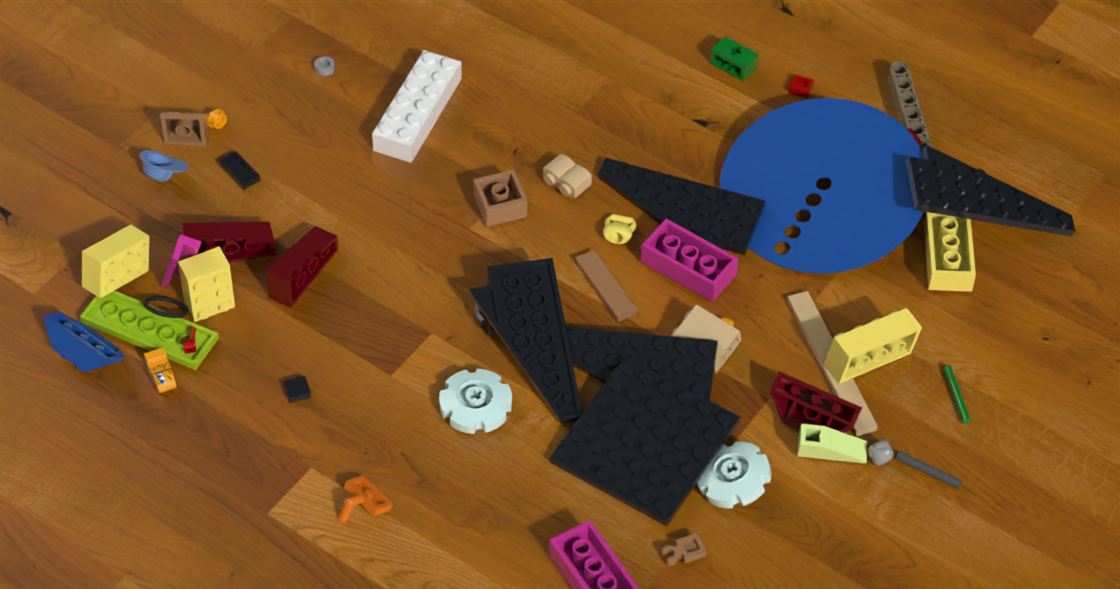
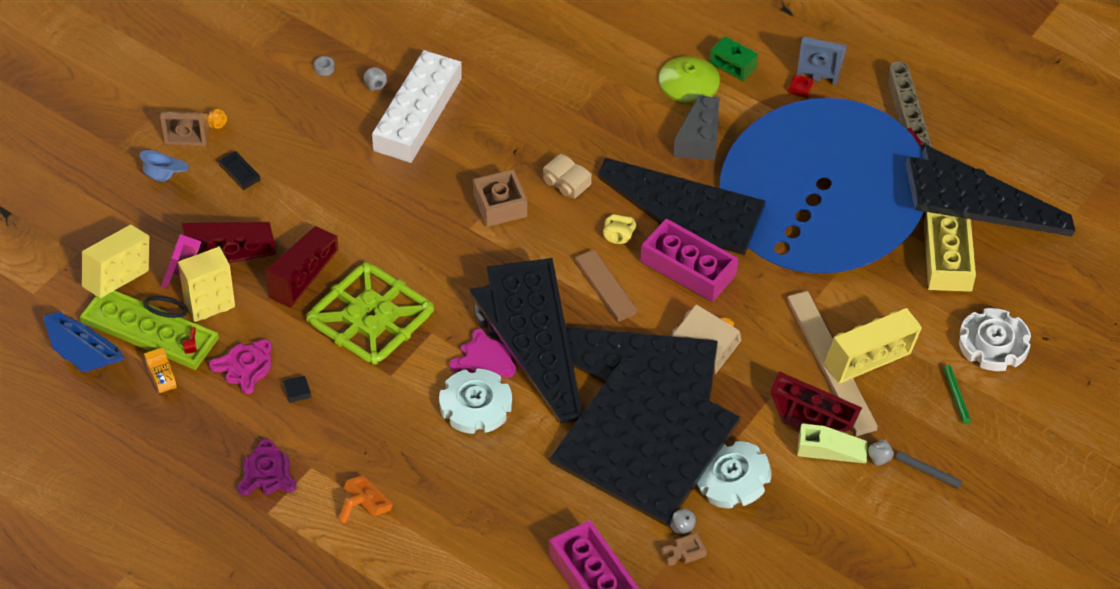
(245, 364): none -> dark pink tile
(266, 469): none -> magenta tile
(370, 301): none -> lime plate
(375, 78): none -> light grey piece
(484, 354): none -> dark pink tile
(683, 521): none -> light grey piece
(688, 78): none -> lime dish
(699, 131): none -> dark grey wedge
(810, 63): none -> sand blue bracket
(994, 339): none -> white piece

